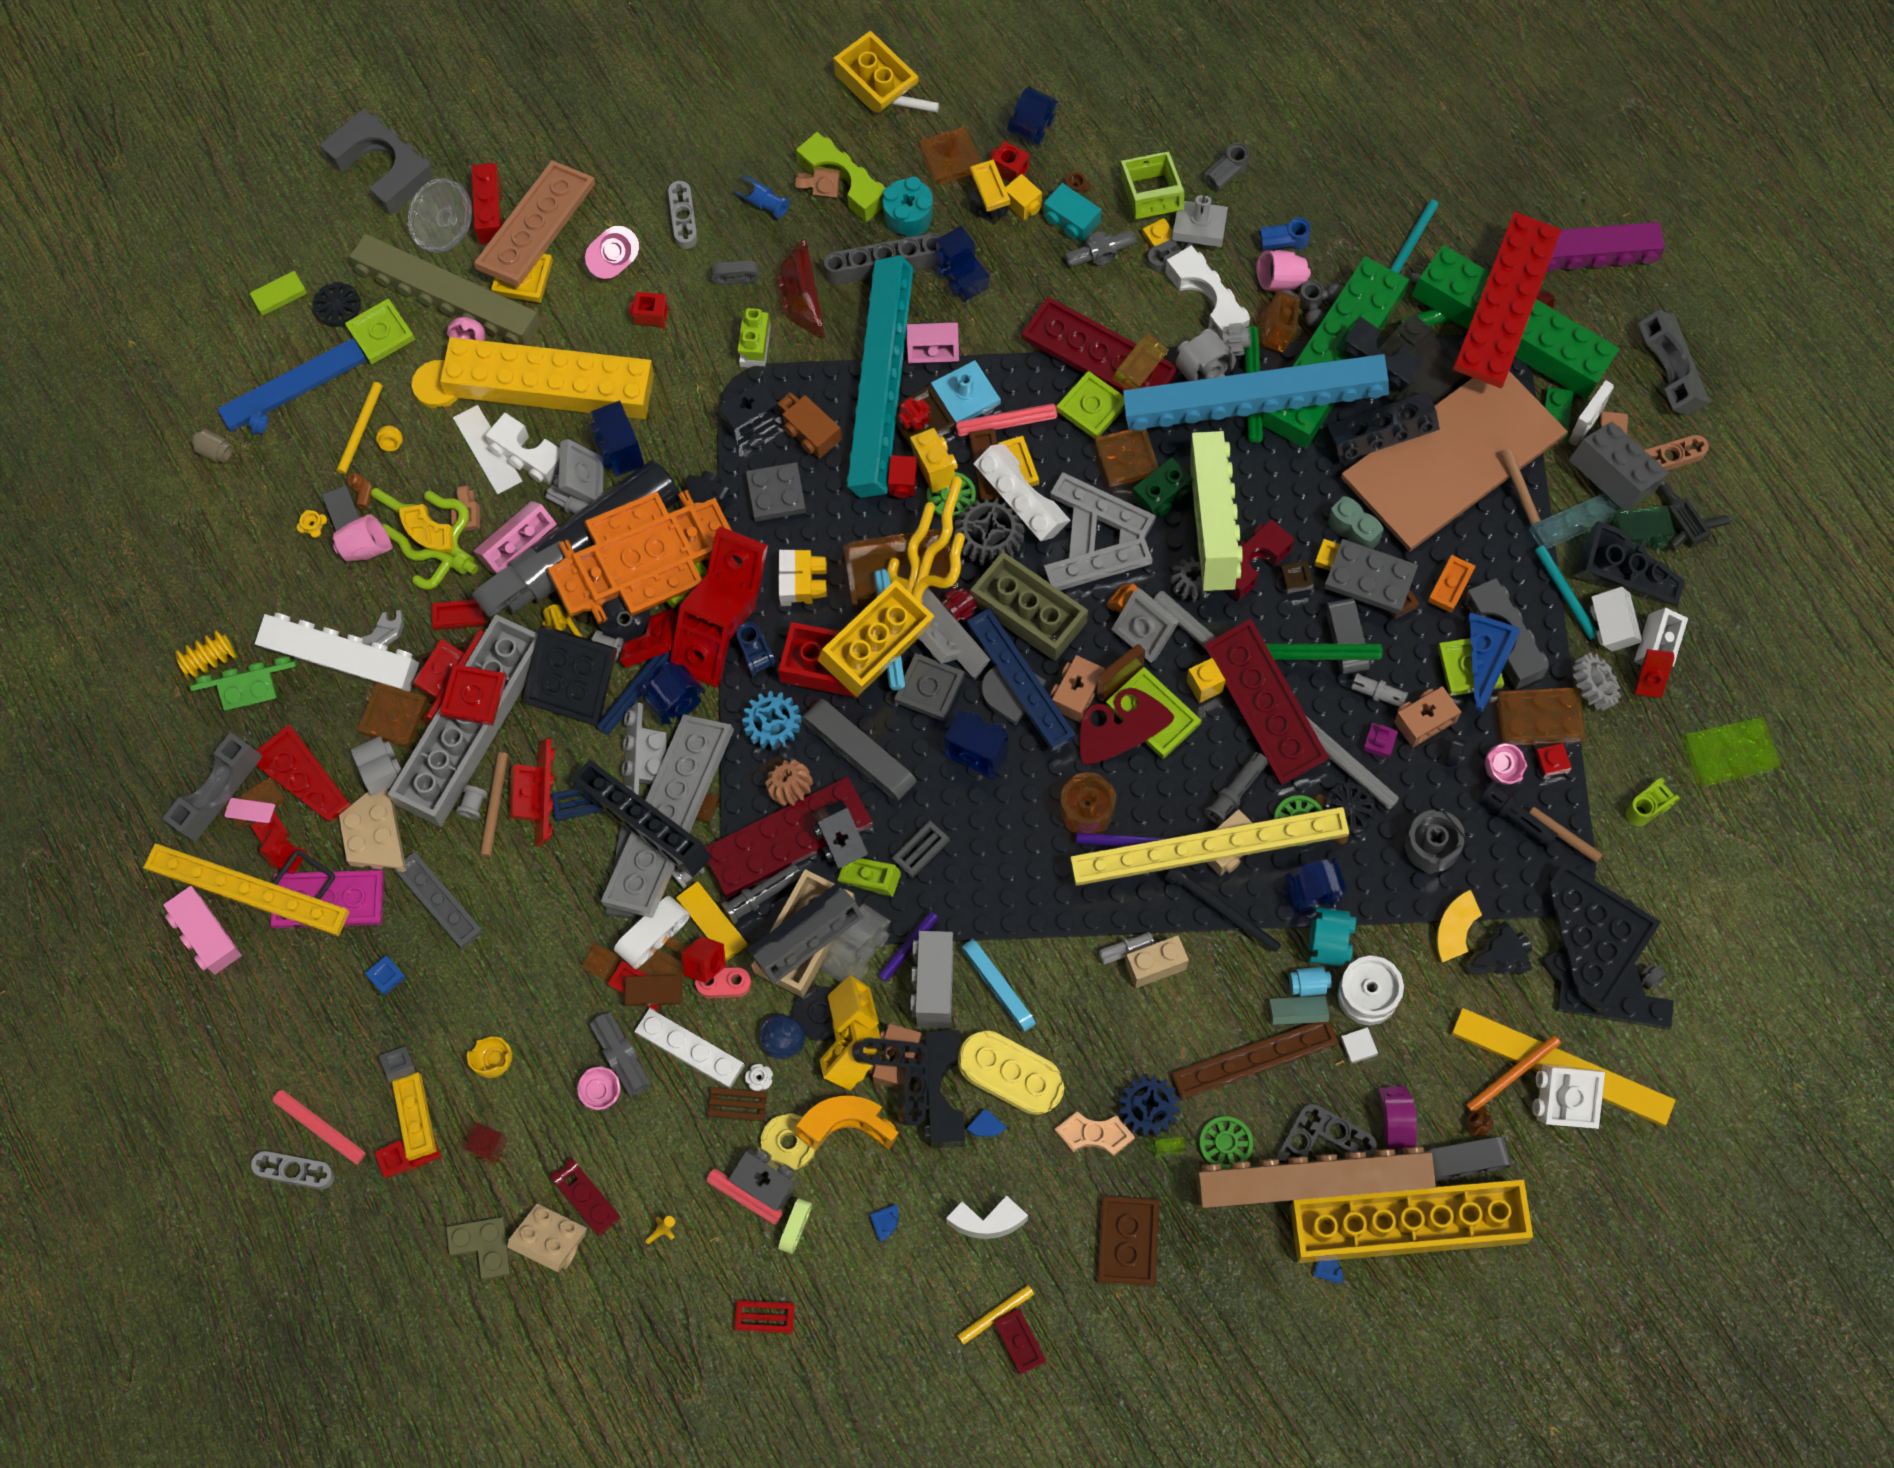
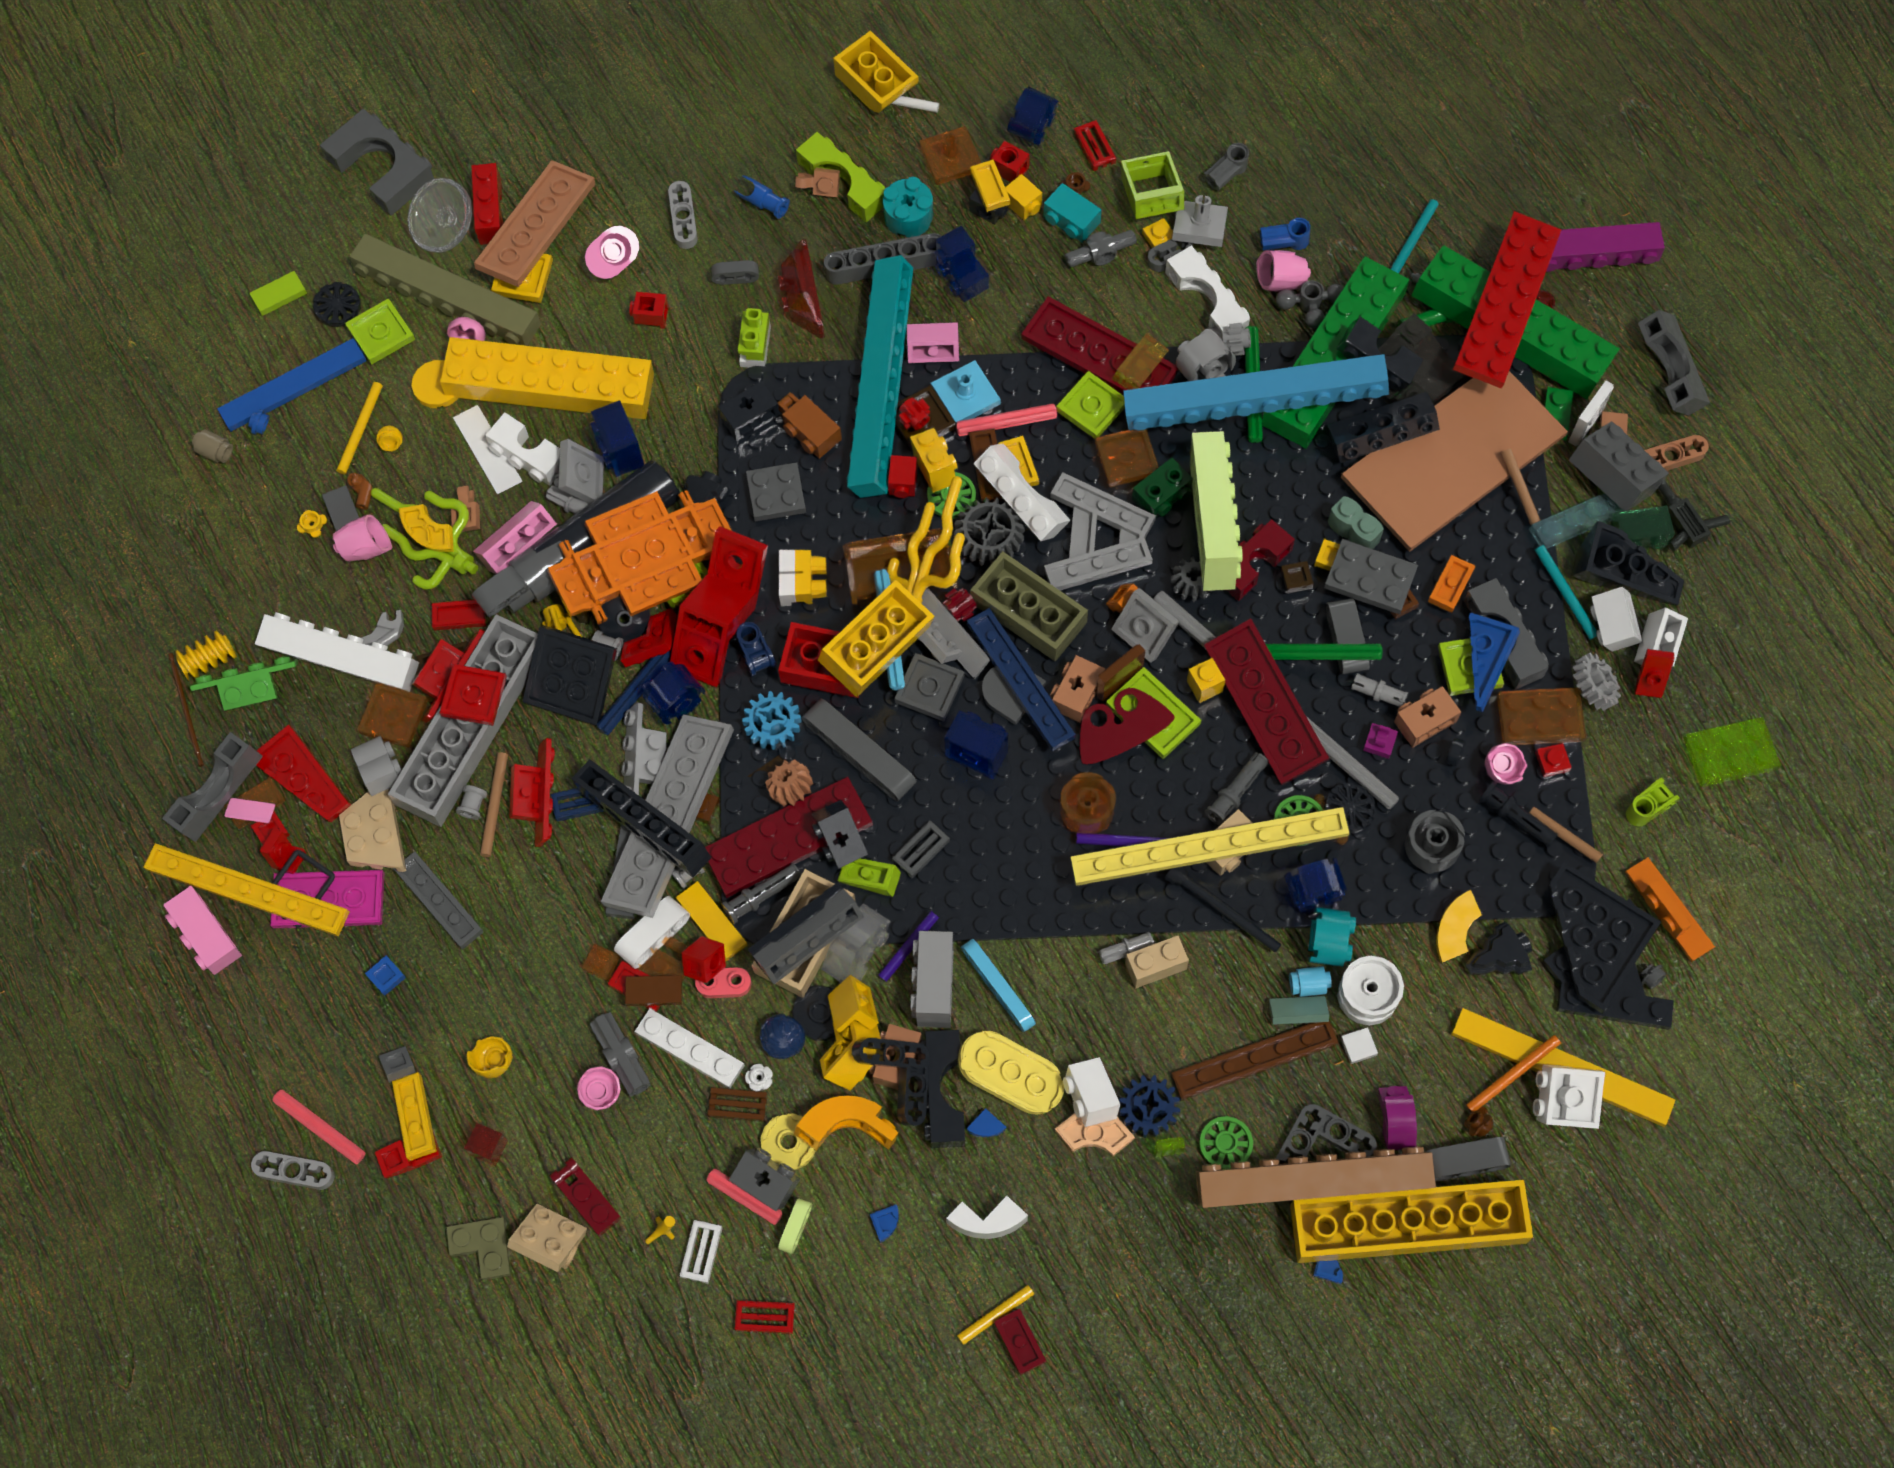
(185, 710): none -> reddish brown piece
(695, 1276): none -> white tile
(1091, 1092): none -> white brick
(1102, 161): none -> red tile
(1128, 1241): reddish brown tile -> none
(1281, 321): clear orange brick -> none
(1669, 909): none -> orange bracket

